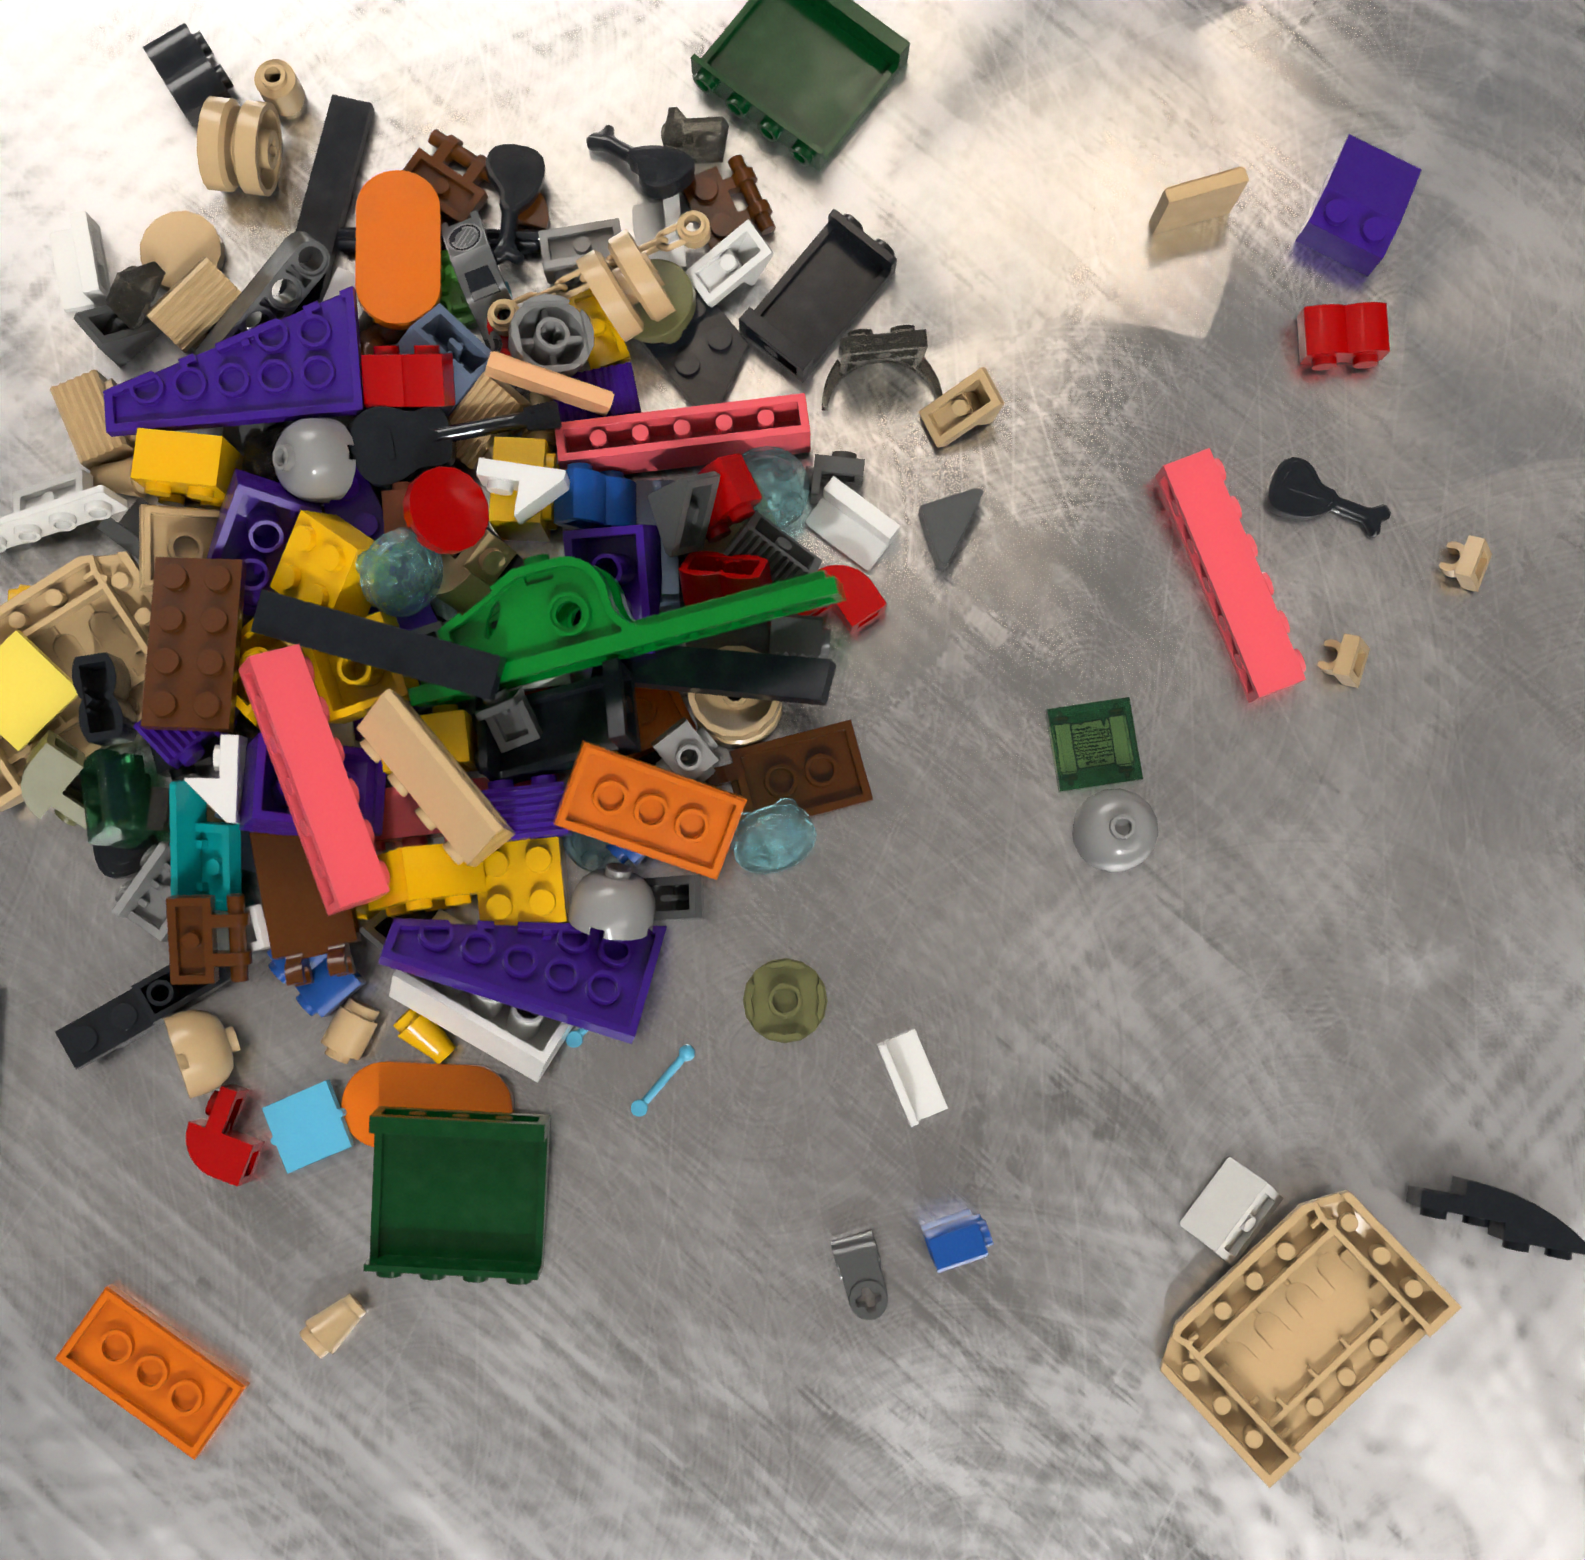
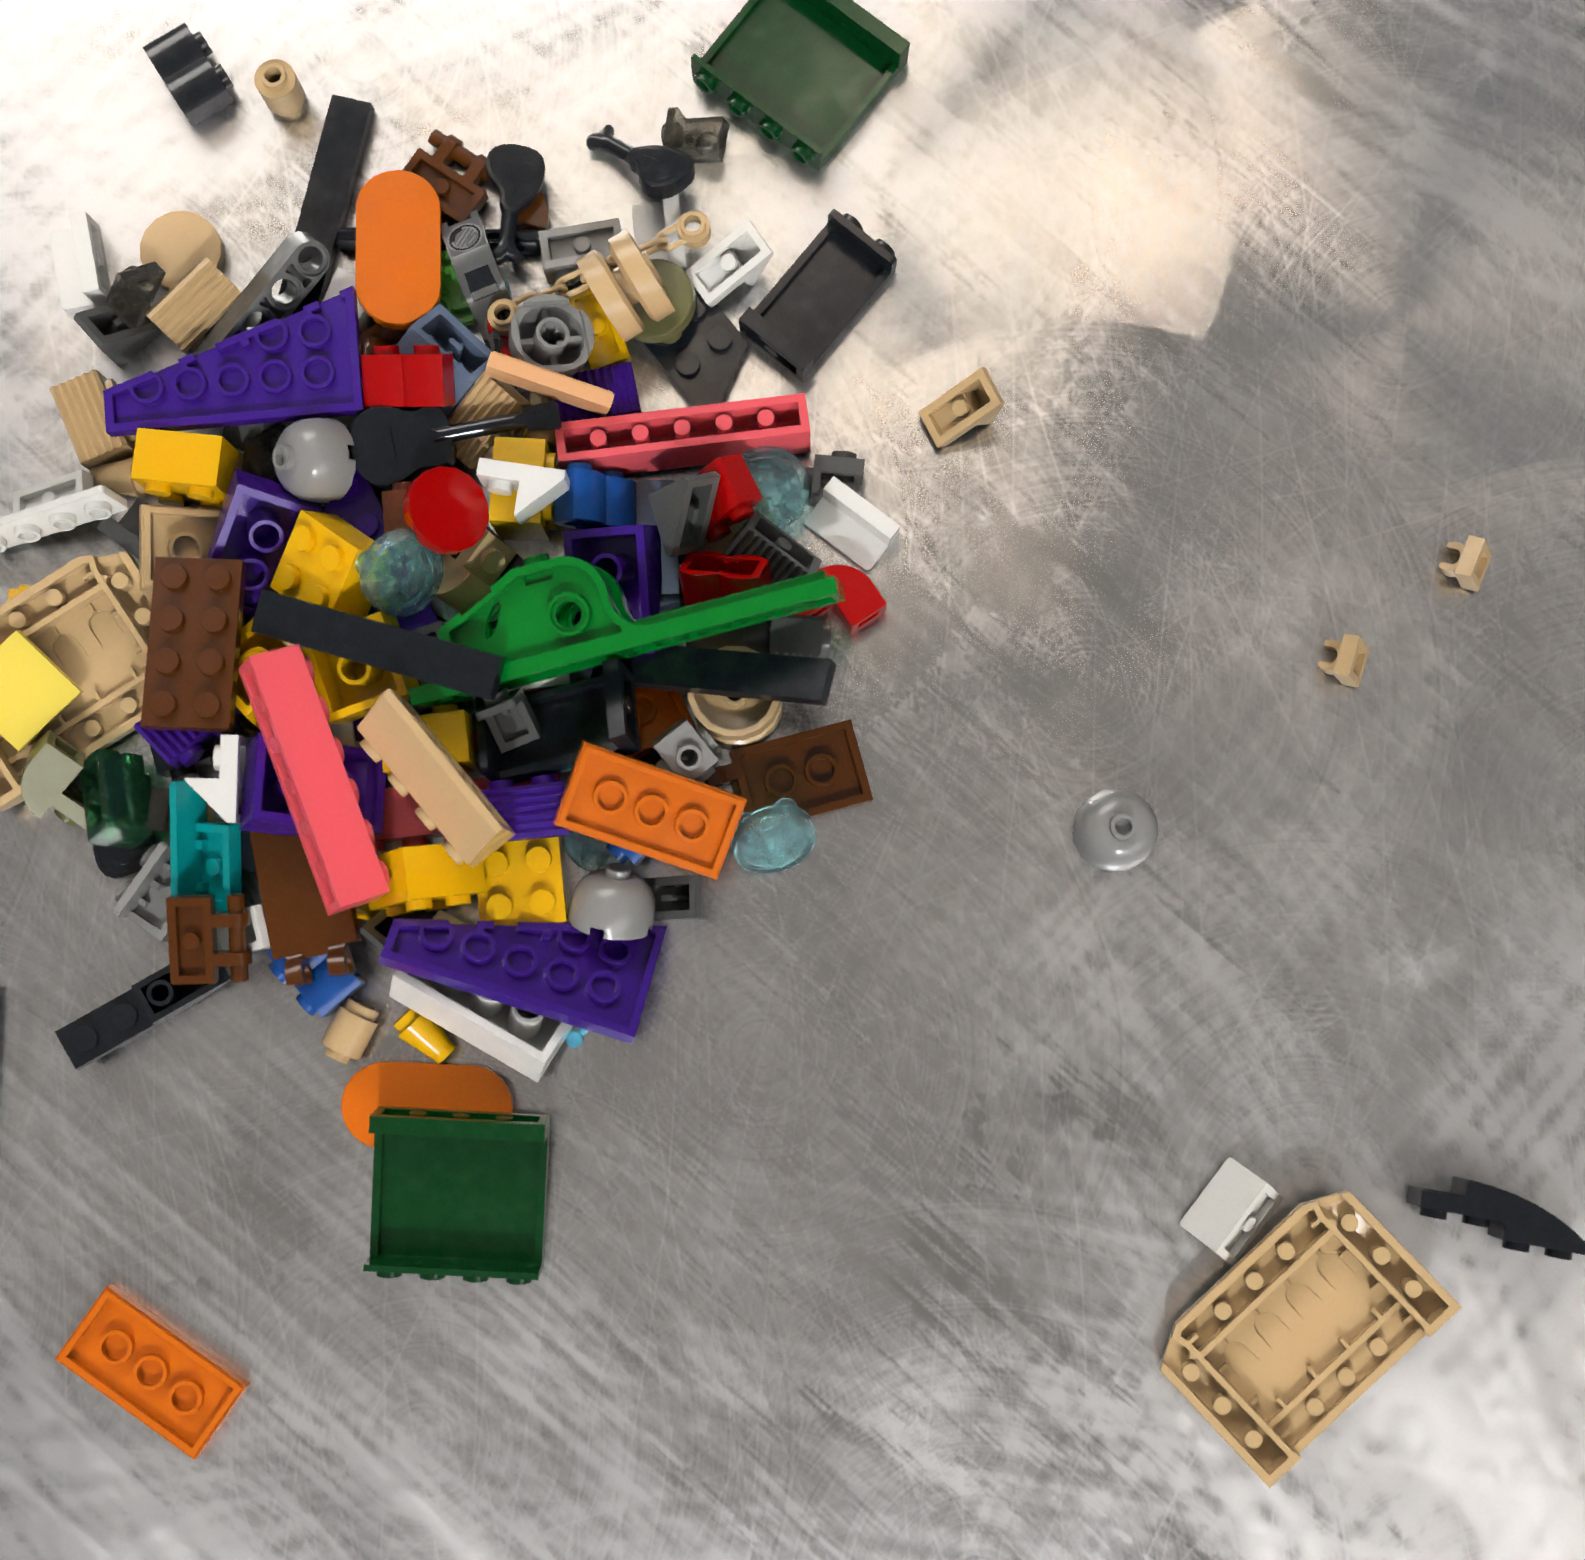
(104, 688): black brick -> none
(202, 1049): tan cylinder -> none
(217, 1146): red brick -> none
(239, 146): tan wheel -> none
(308, 1126): medium azure piece -> none
(332, 1325): tan cone -> none
(640, 1106): medium azure hinge -> none
(713, 198): reddish brown plate -> none
(785, 1000): olive tile -> none
(860, 1267): dark grey piece -> none
(900, 347): clear smoke piece -> none
(911, 1077): white panel -> none
(945, 523): dark grey slope -> none
(956, 1239): blue brick -> none
(1094, 744): clear green tile -> none
(1198, 200): tan tile -> none
(1231, 575): coral brick -> none
(1298, 494): black piece -> none
(1343, 334): red brick -> none
(1359, 206): dark purple slope -> none

